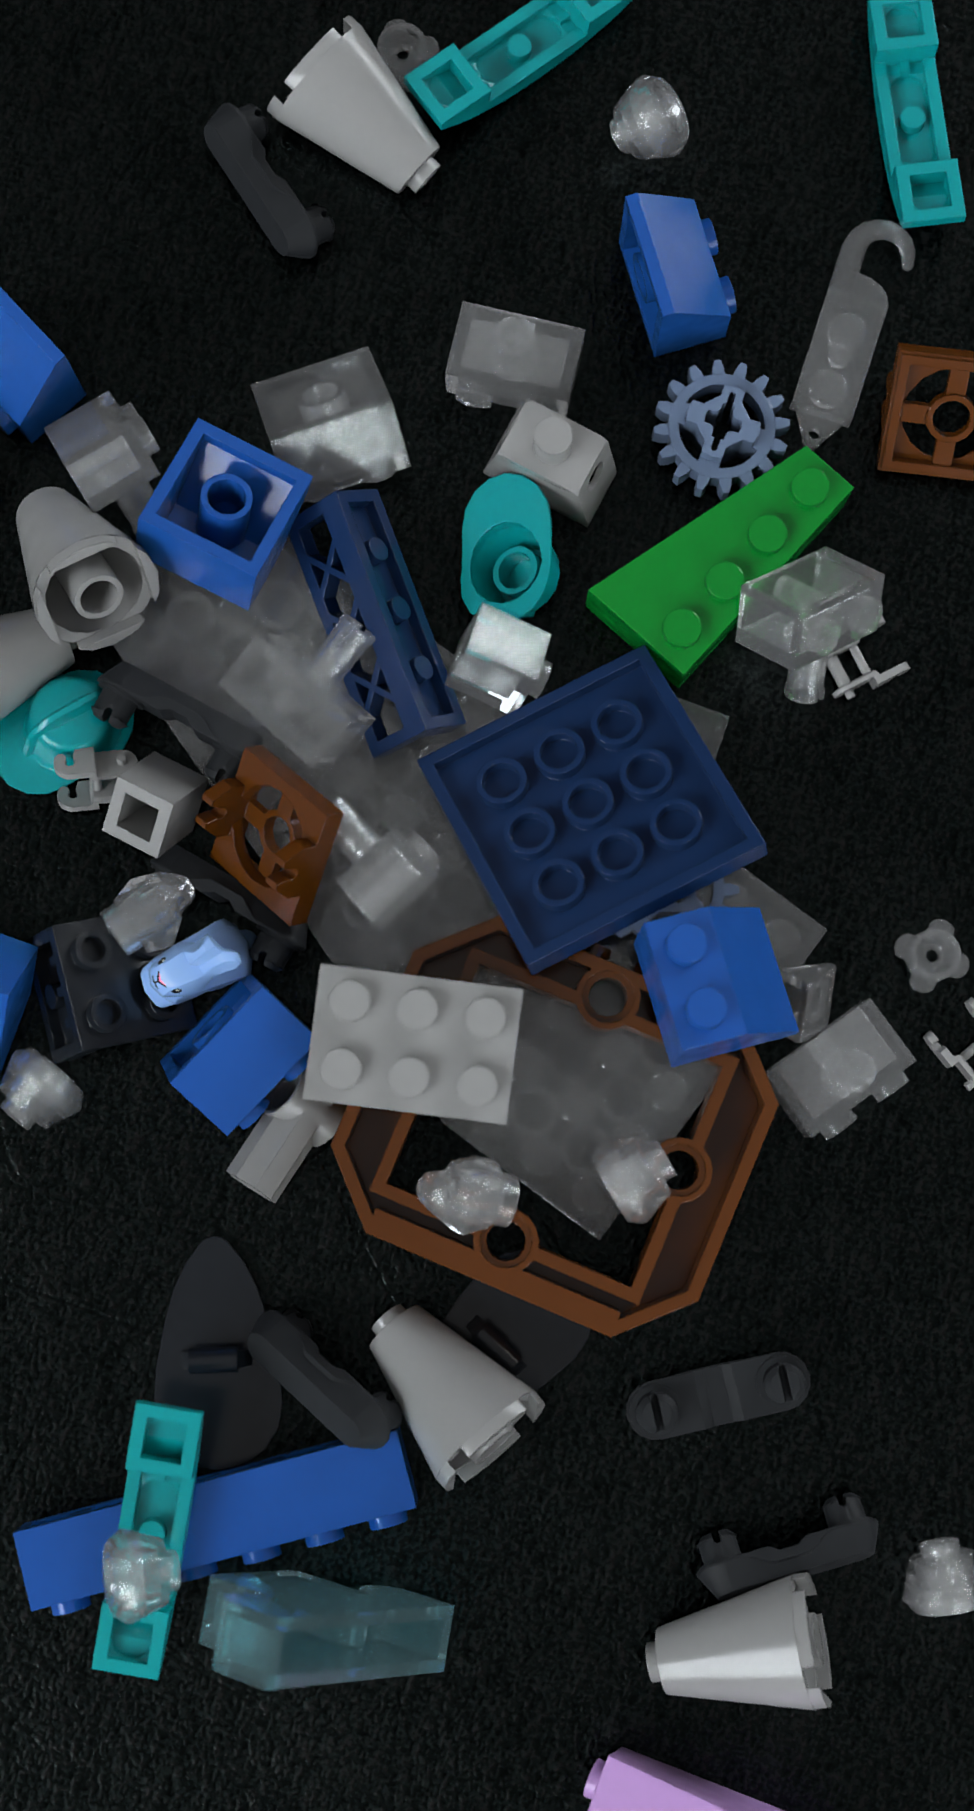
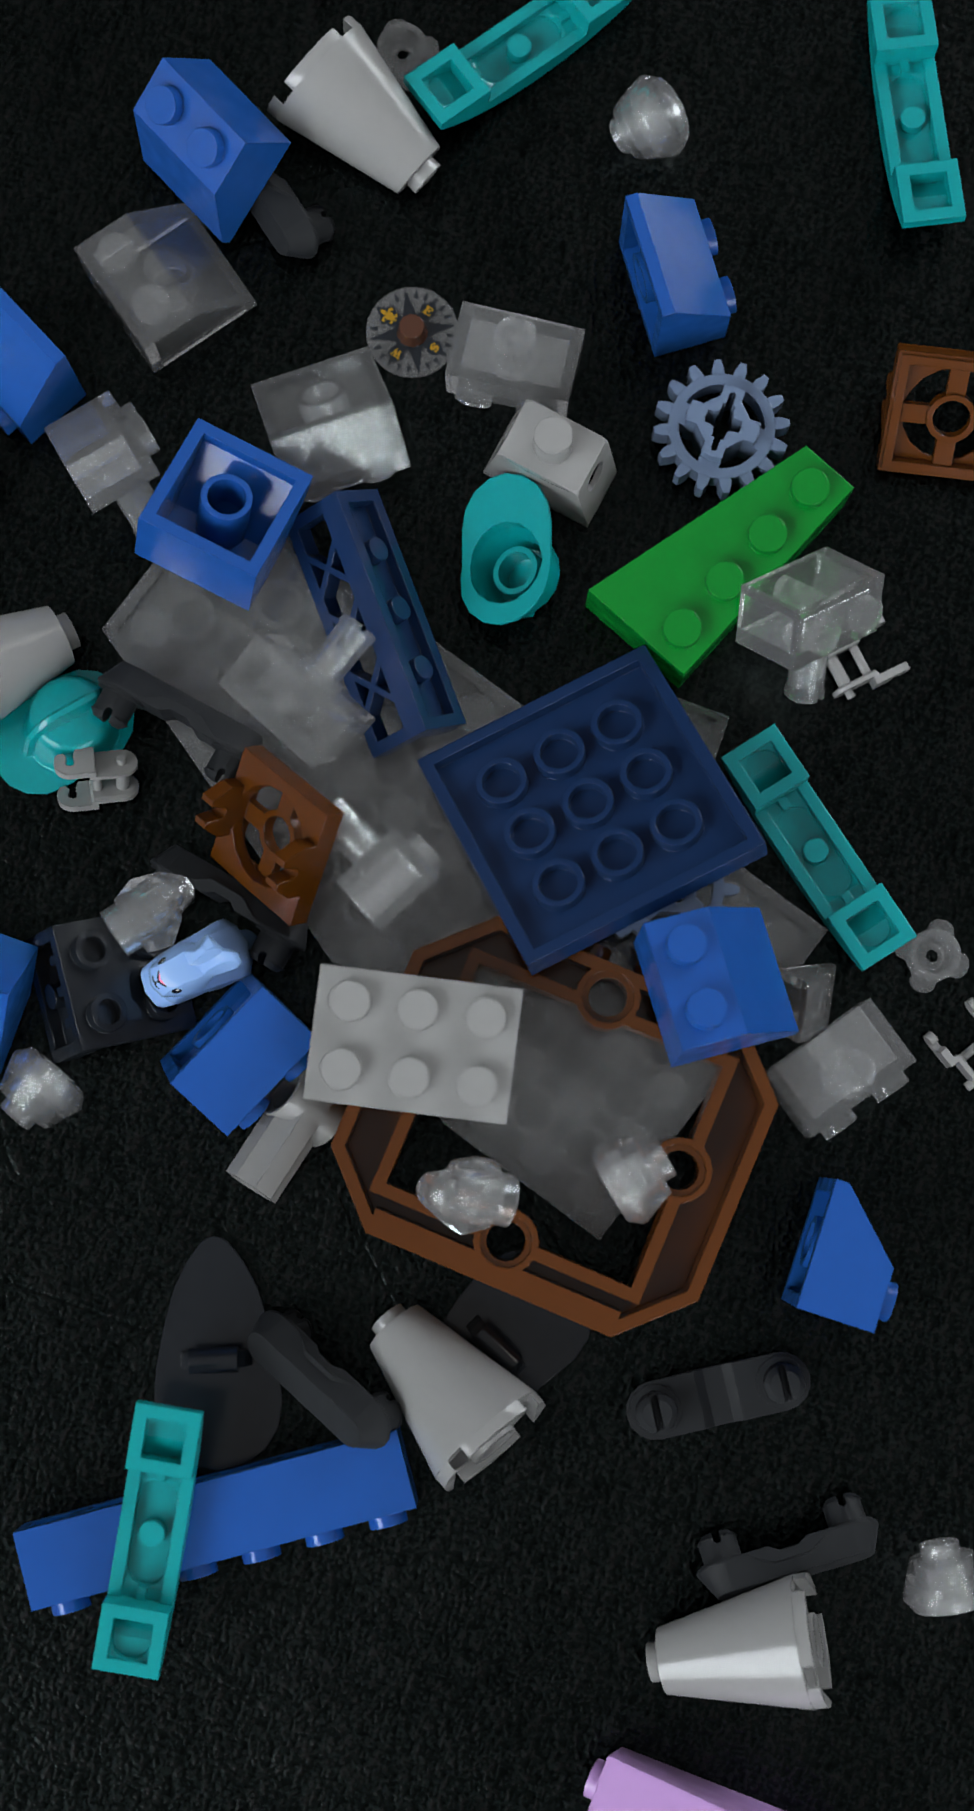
(82, 571): light grey cone -> none
(138, 1574): clear cone -> none
(155, 804): light grey brick -> none
(164, 280): none -> clear slope
(207, 141): none -> blue slope
(312, 1631): clear light blue brick -> none
(411, 332): none -> piece
(500, 660): clear brick -> none
(815, 849): none -> teal slope
(841, 1262): none -> blue slope
(845, 335): clear plate -> none

